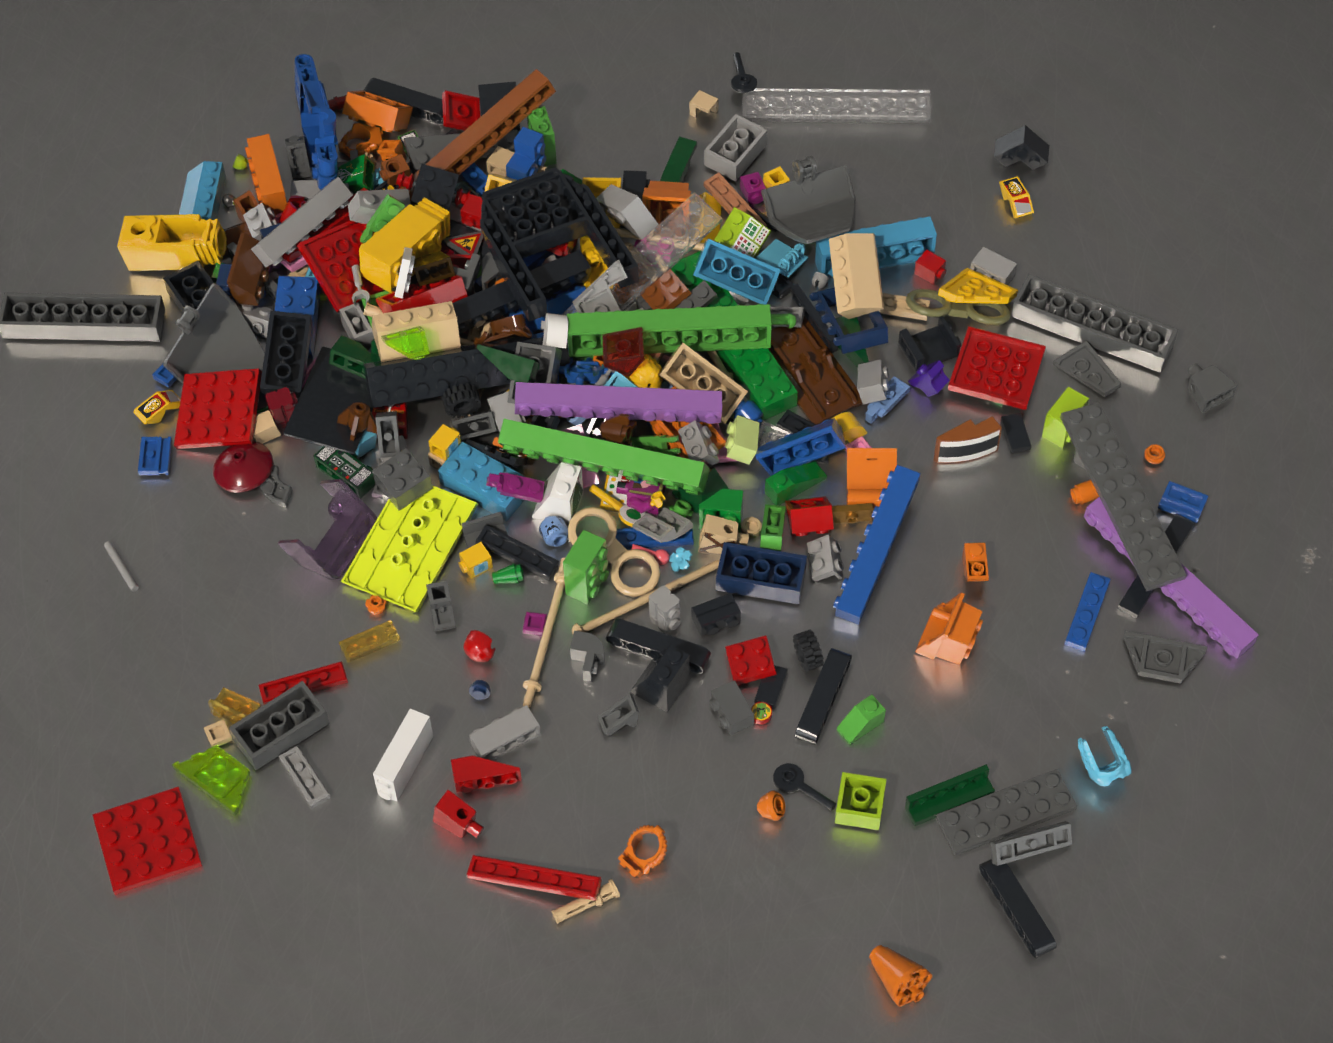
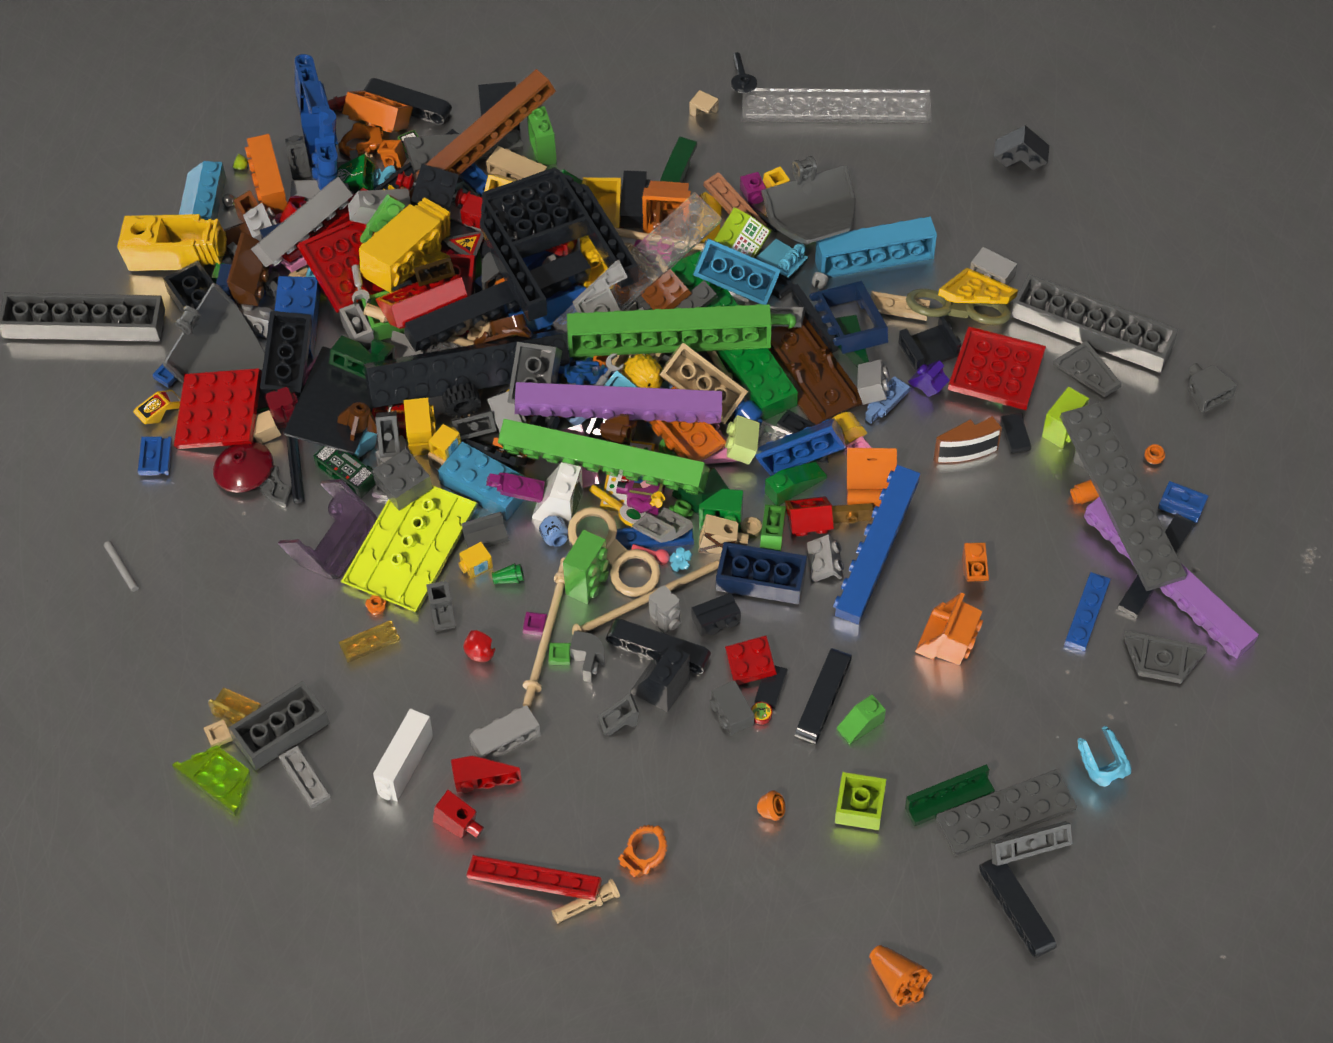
(146, 840): red plate -> none
(295, 470): none -> black axle
(315, 680): red tile -> none
(396, 163): dark orange brick -> none
(404, 278): white plate -> none
(408, 342): clear neon green slope -> none
(419, 425): none -> yellow piece
(436, 319): tan slope -> none
(459, 110): red plate -> none
(470, 272): dark grey slope -> none
(480, 690): dark blue plate -> none
(512, 366): dark green slope -> none
(517, 552): black tile -> none
(528, 154): blue brick -> none
(555, 330): white brick -> none
(559, 654): none -> bright green tile
(623, 350): clear red slope -> none
(627, 211): light grey wedge -> none
(656, 443): bright green hinge -> none
(698, 443): light grey bracket -> none
(735, 147): light grey brick -> none
(790, 778): black piece -> none
(808, 650): black tyre -> none
(856, 274): tan slope -> none
(930, 267): red brick -> none
(1018, 196): slope -> none

